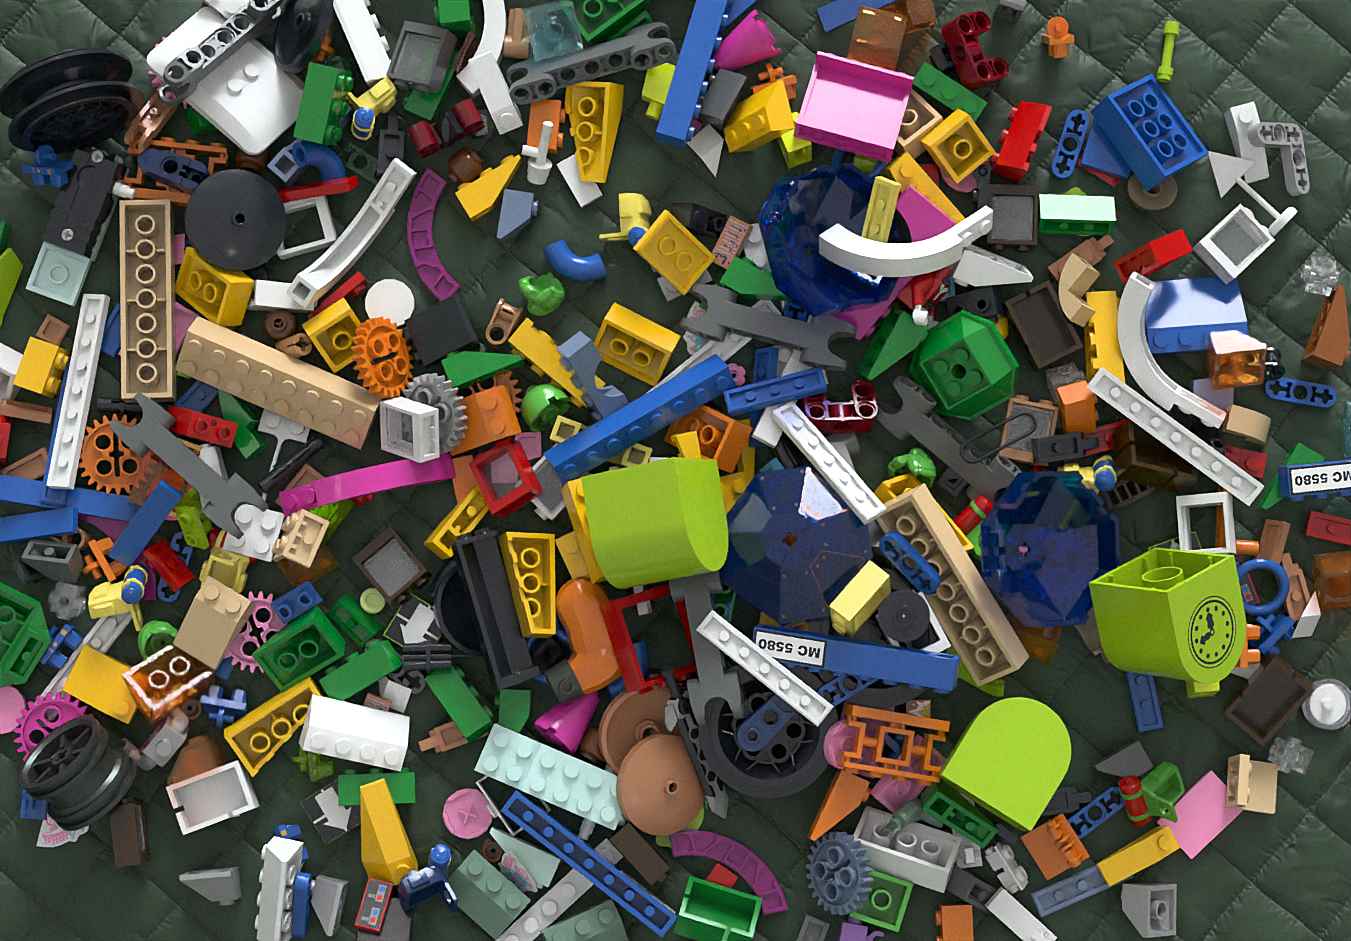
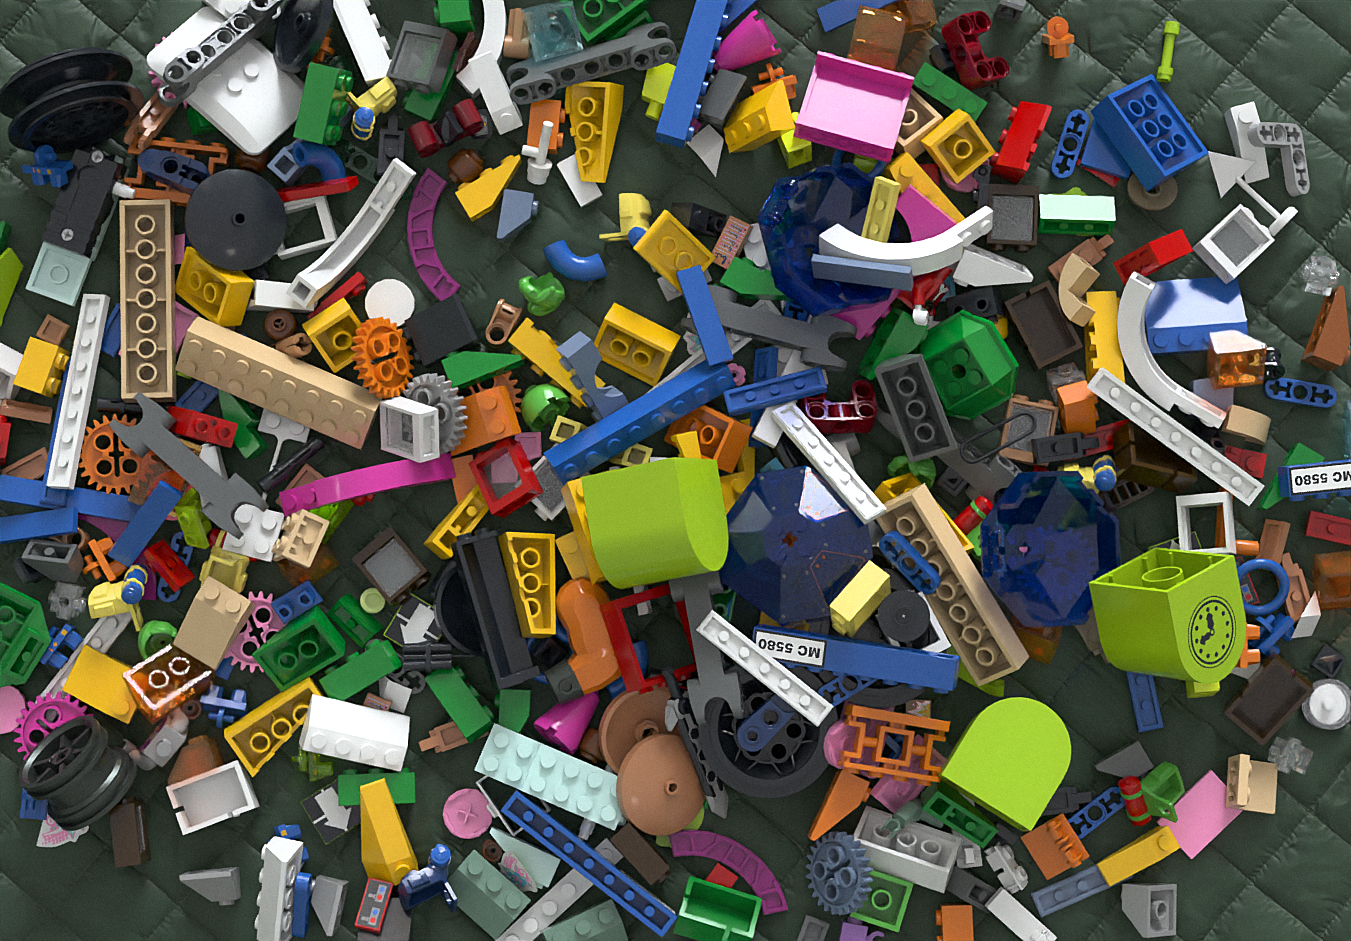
(704, 316): none -> blue tile
(862, 272): none -> sand blue tile
(915, 406): none -> dark grey slope
(1328, 661): none -> black tile

